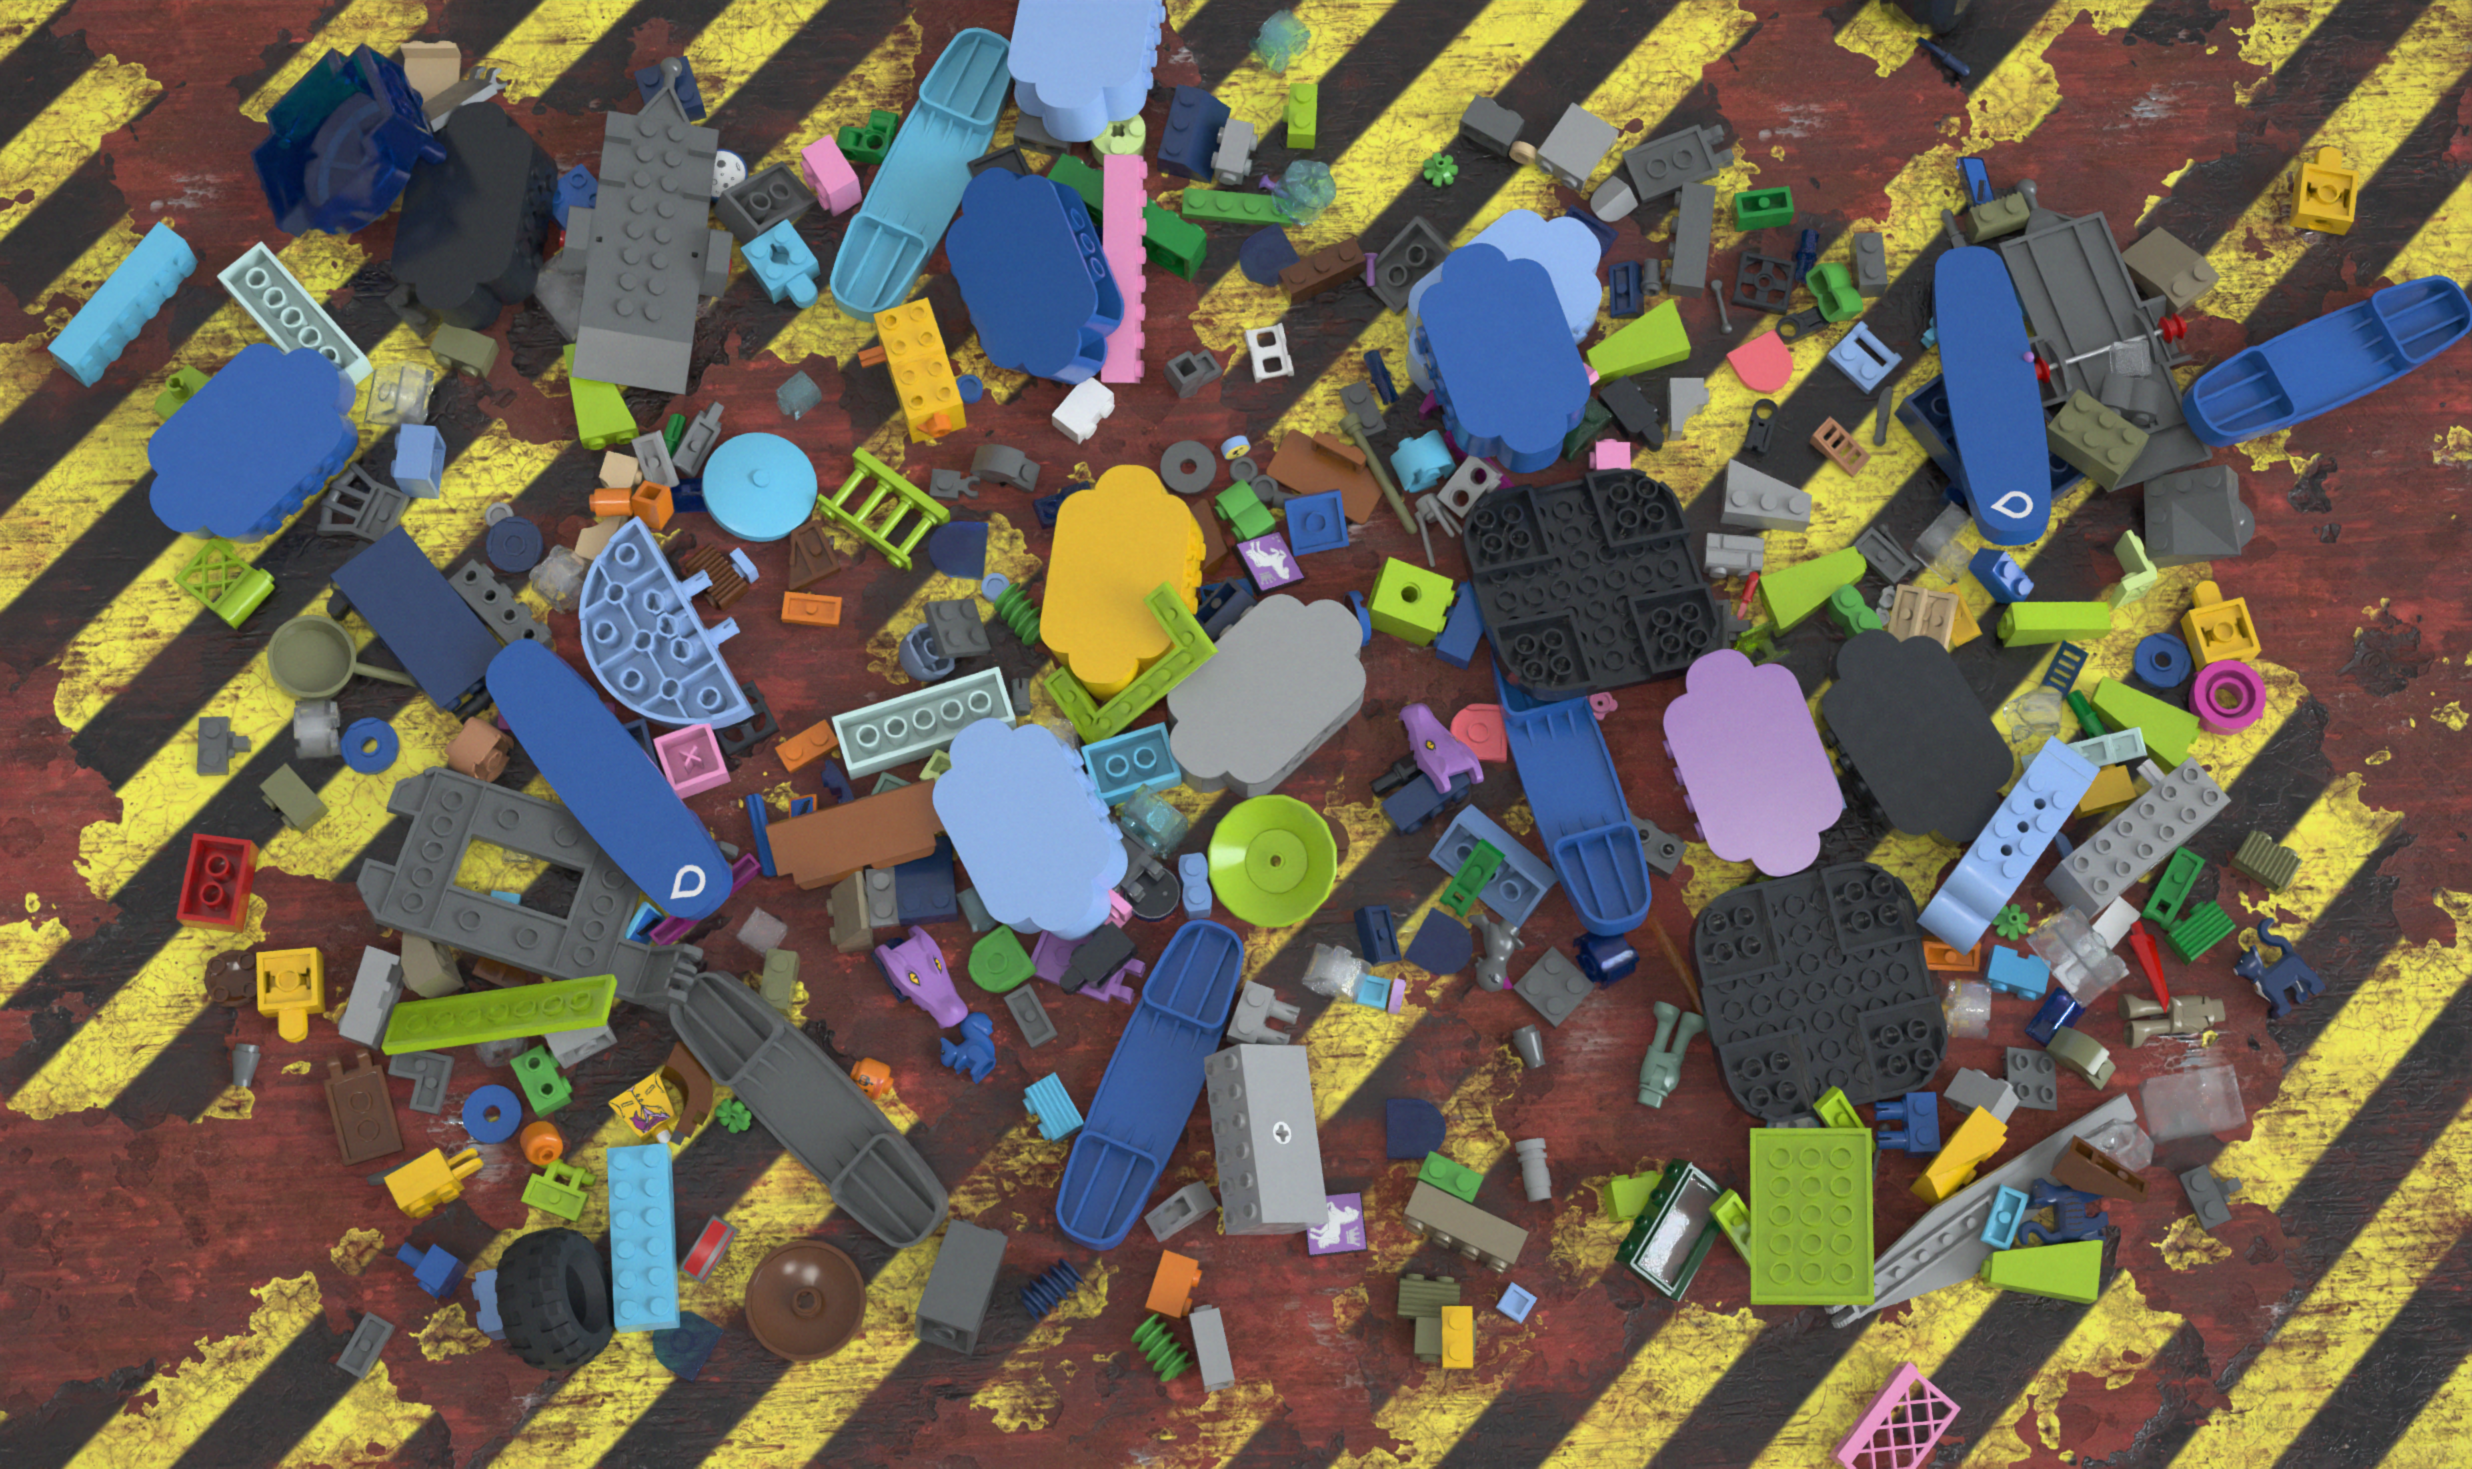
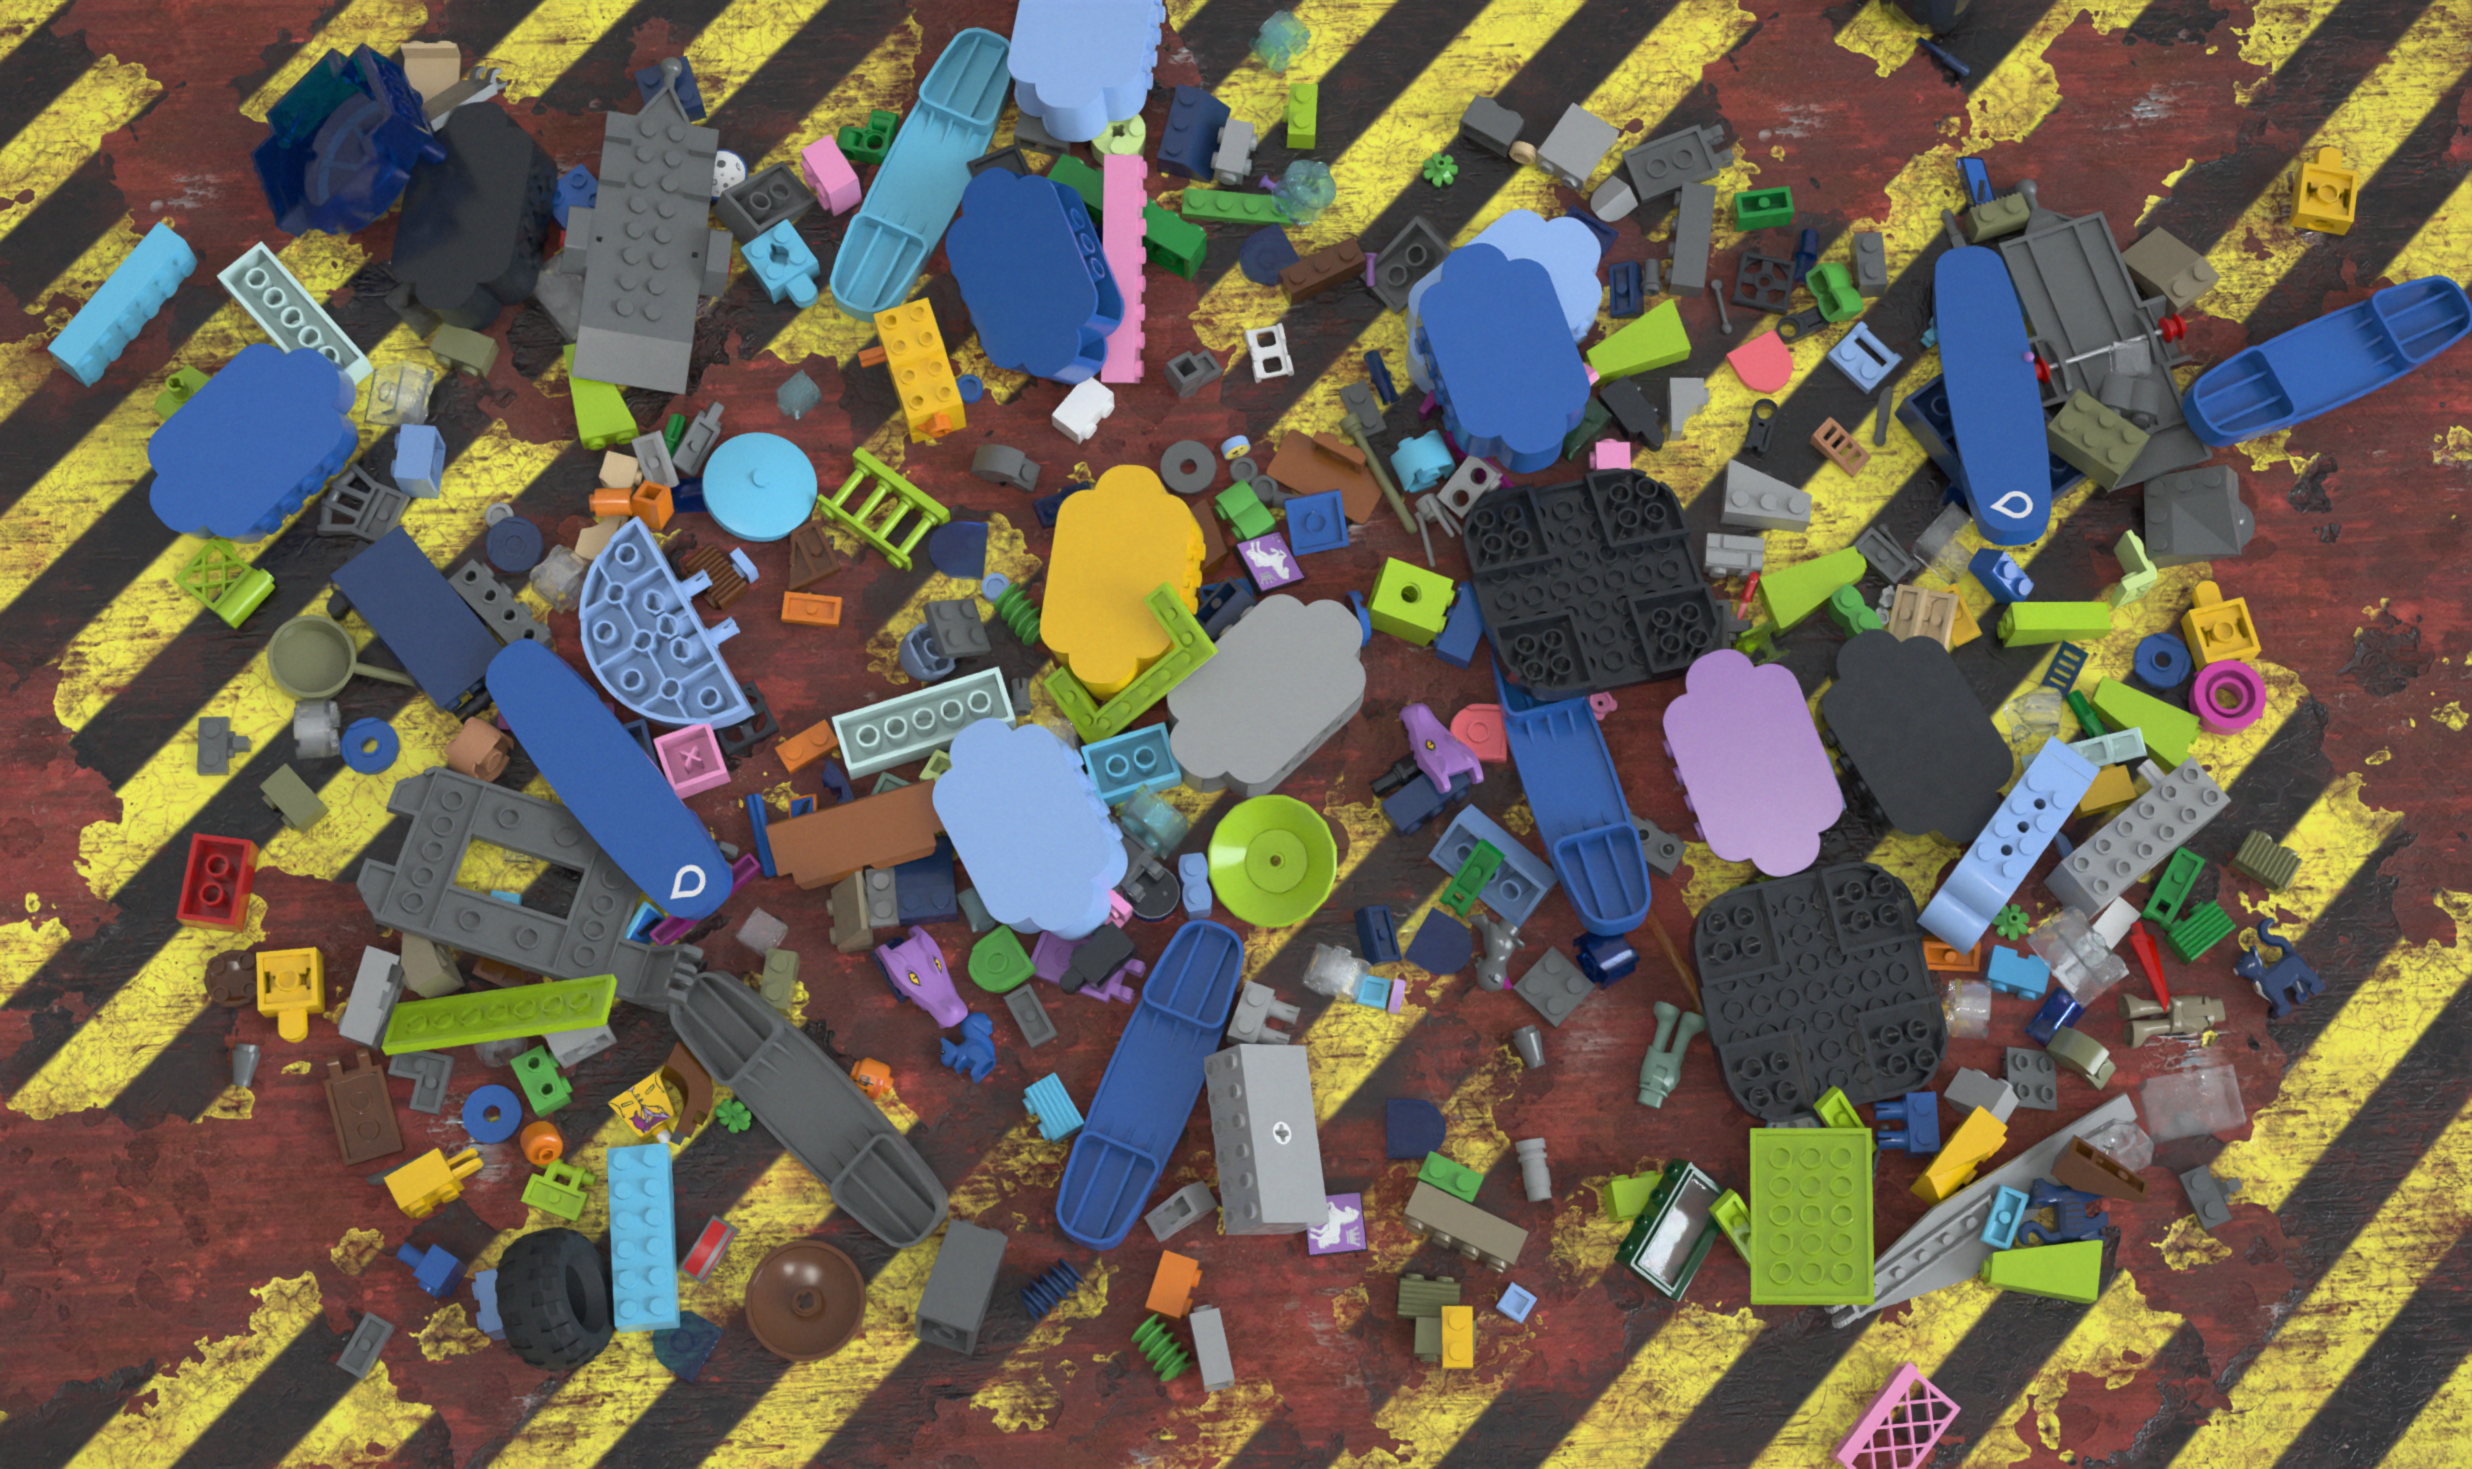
(948, 485): dark grey plate -> none

